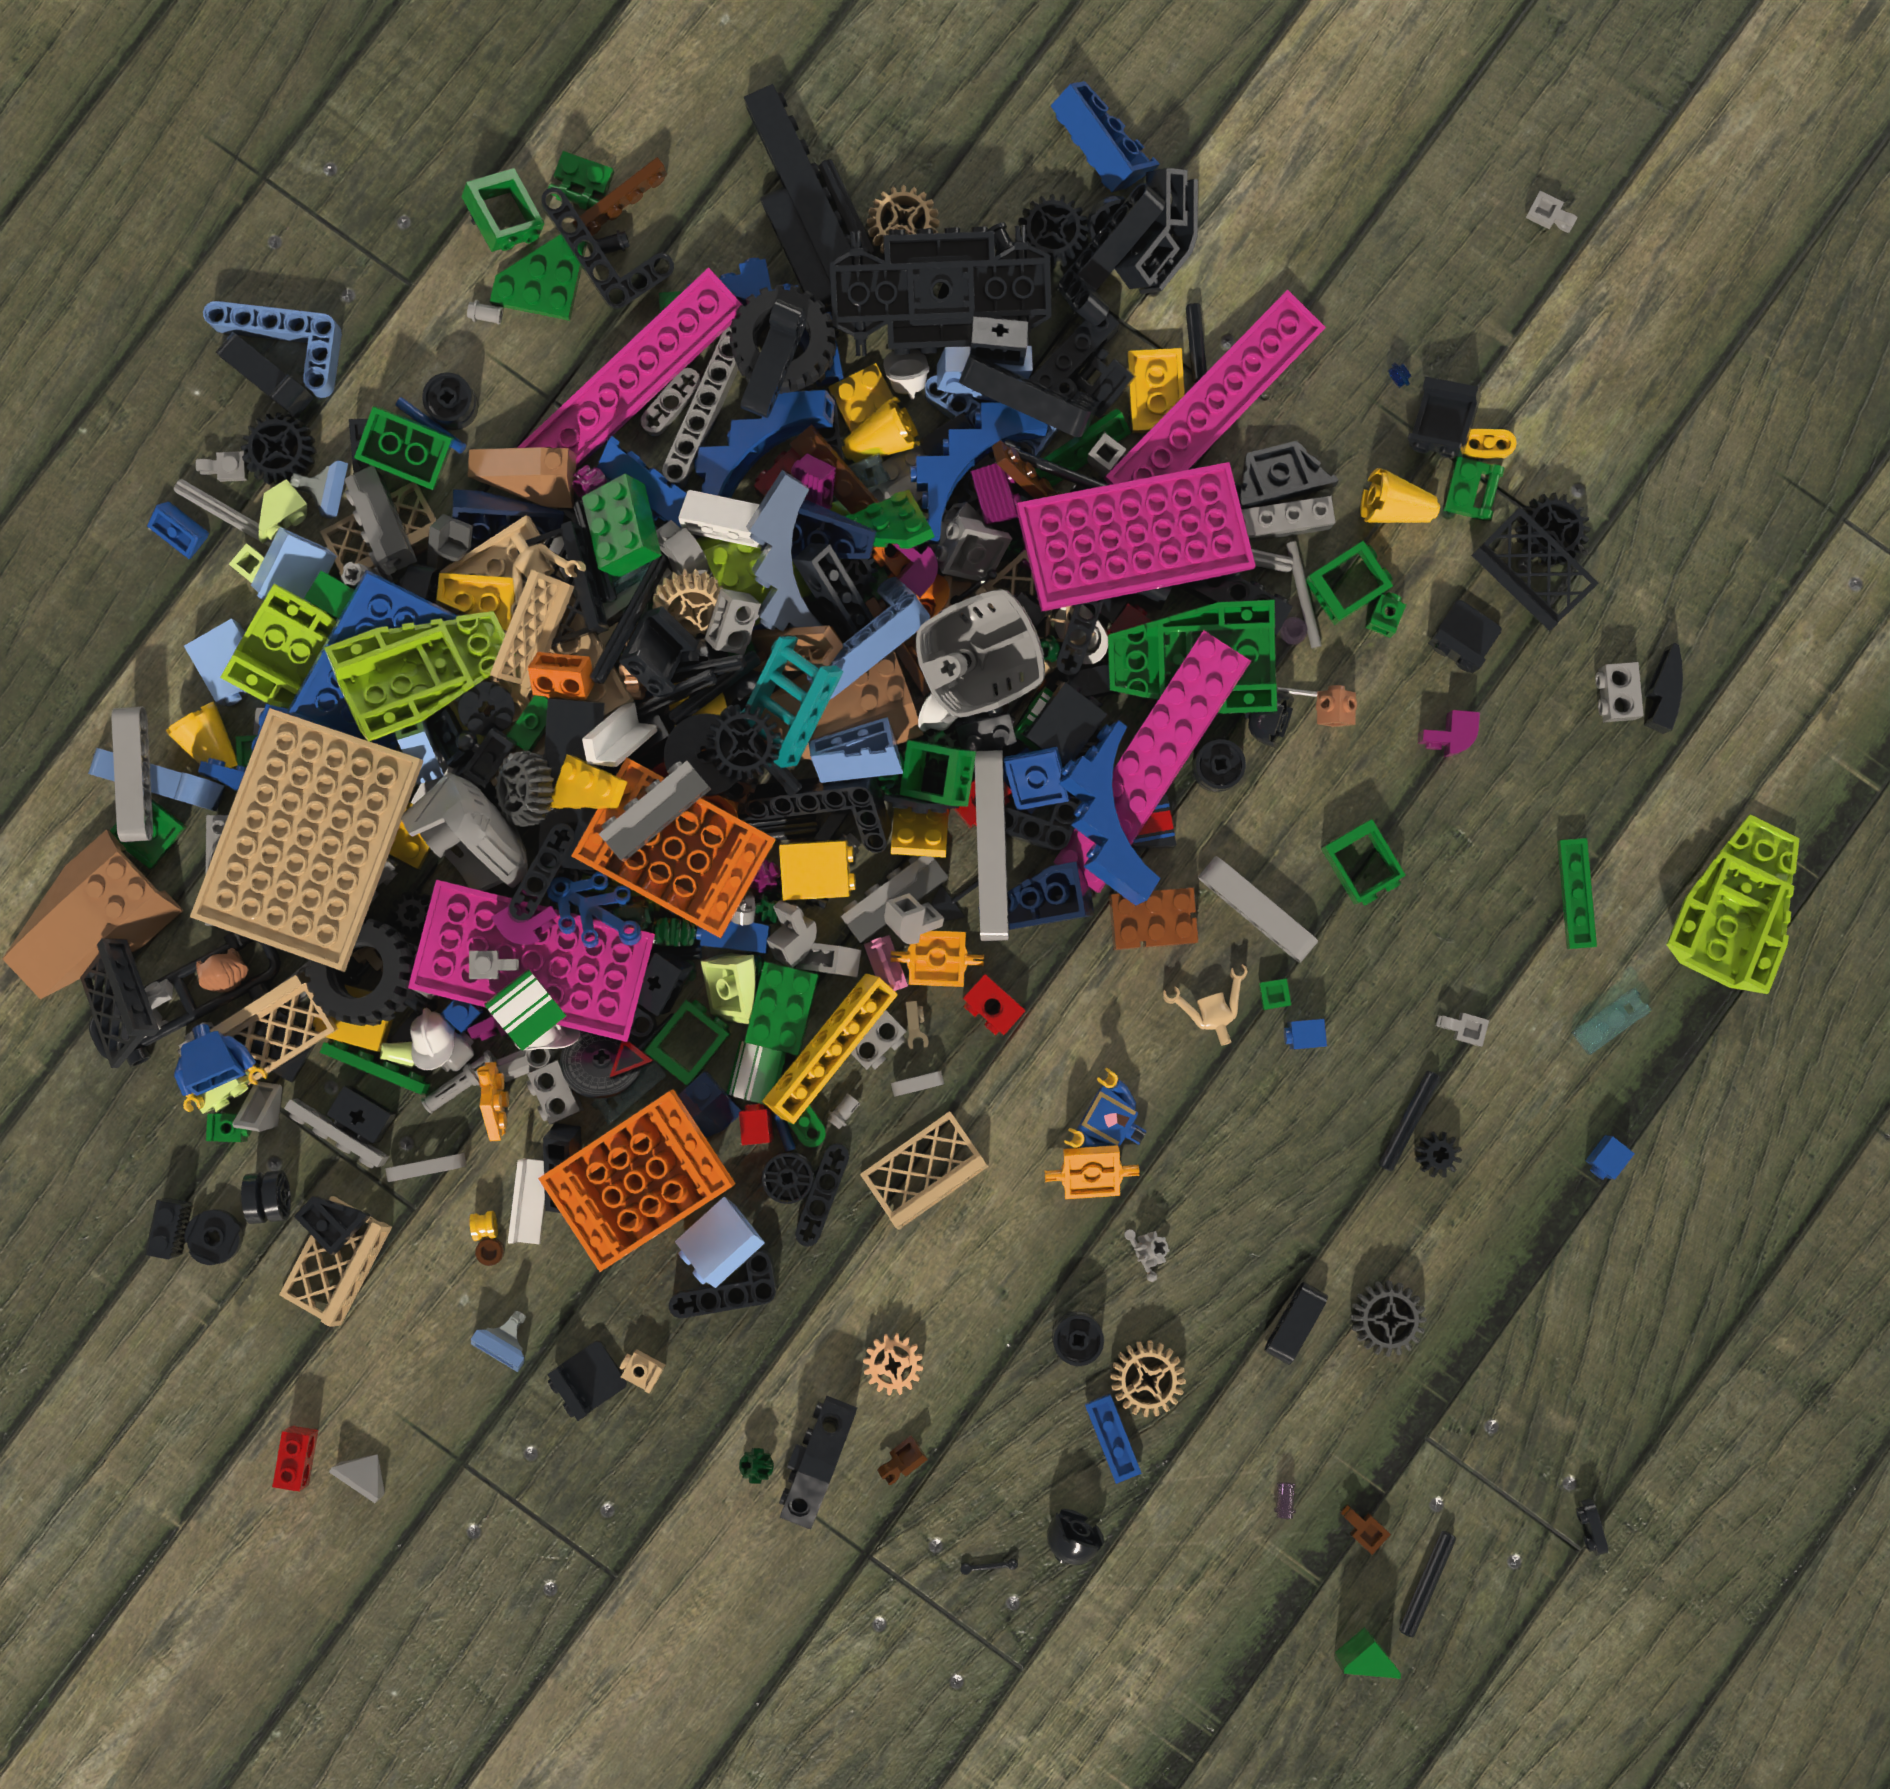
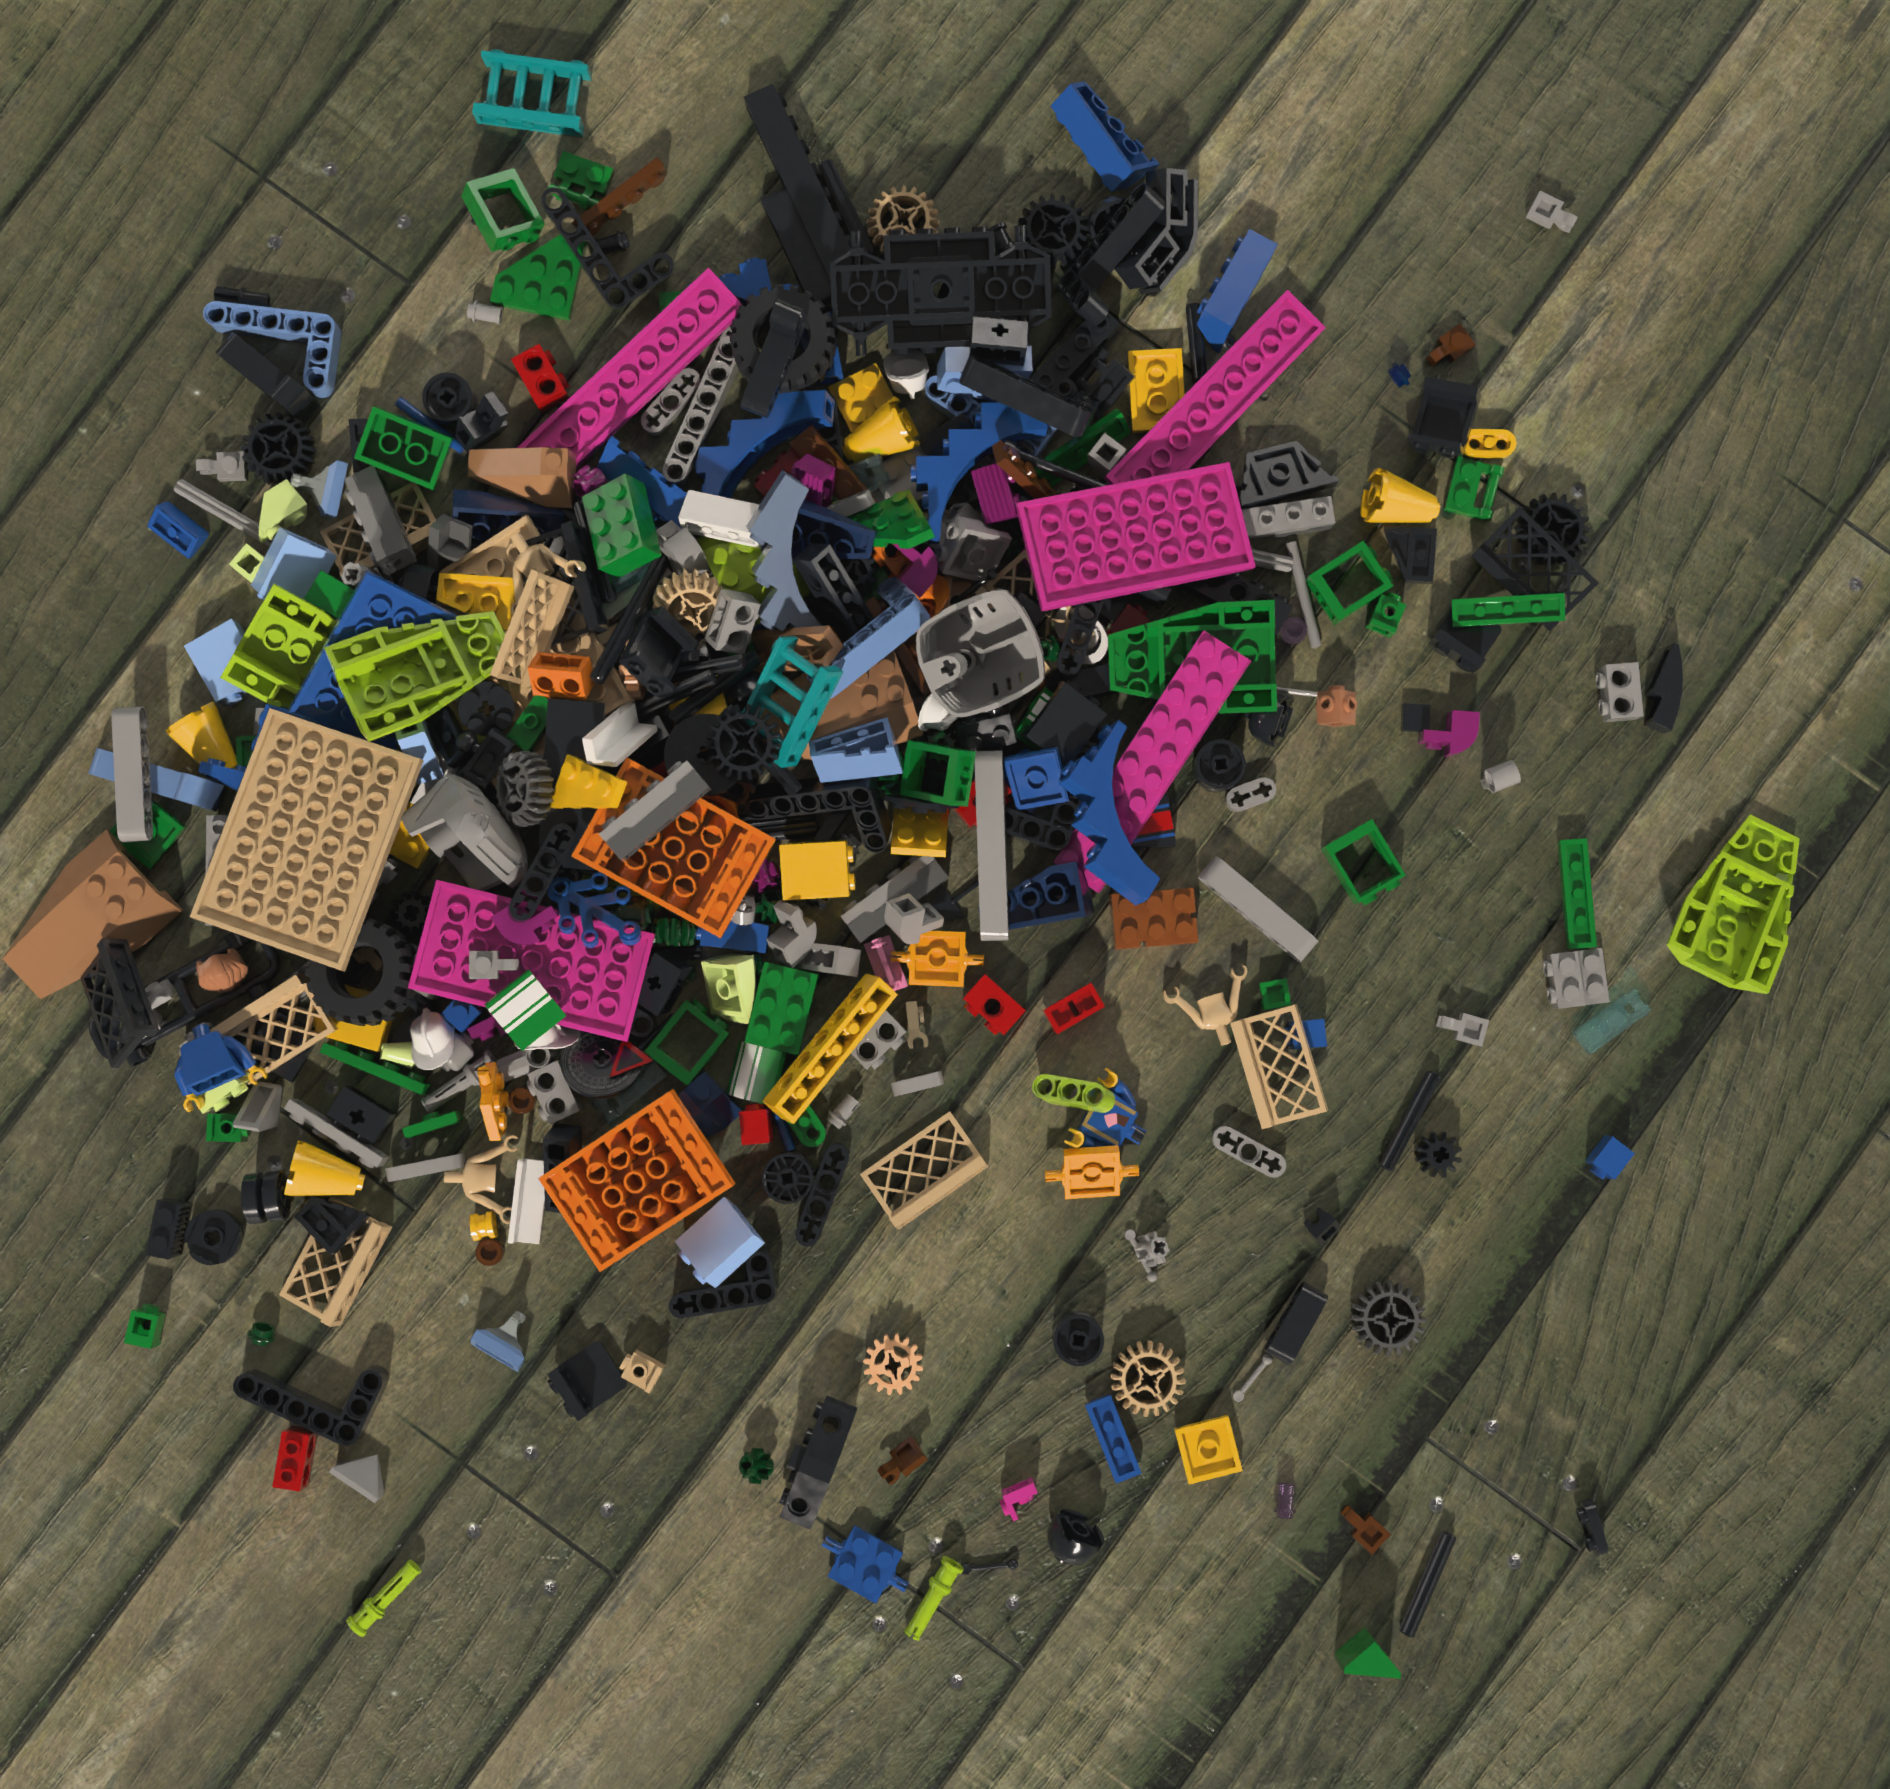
(137, 1331): none -> green brick
(241, 296): none -> black axle
(261, 1333): none -> dark green plate
(314, 1406): none -> black beam
(321, 1173): none -> yellow cone
(375, 1606): none -> lime pin
(432, 1122): none -> green plate
(481, 1178): none -> tan piece
(482, 424): none -> black brick
(521, 1100): none -> reddish brown tile
(537, 379): none -> red brick
(541, 119): none -> teal fence
(852, 504): none -> light grey beam
(865, 1564): none -> blue plate
(940, 1586): none -> lime pin
(1021, 1493): none -> dark pink bracket
(1073, 1008): none -> red brick
(1084, 1097): none -> lime beam
(1208, 1449): none -> yellow plate
(1234, 287): none -> blue wedge
(1238, 1395): none -> light grey hinge
(1248, 788): none -> light grey beam
(1255, 1067): none -> tan fence
(1270, 1154): none -> light grey beam
(1324, 1229): none -> black tile
(1413, 552): none -> black wing
(1415, 717): none -> black tile
(1451, 345): none -> reddish brown plate
(1501, 776): none -> light grey piece
(1508, 609): none -> green plate
(1576, 978): none -> light grey plate

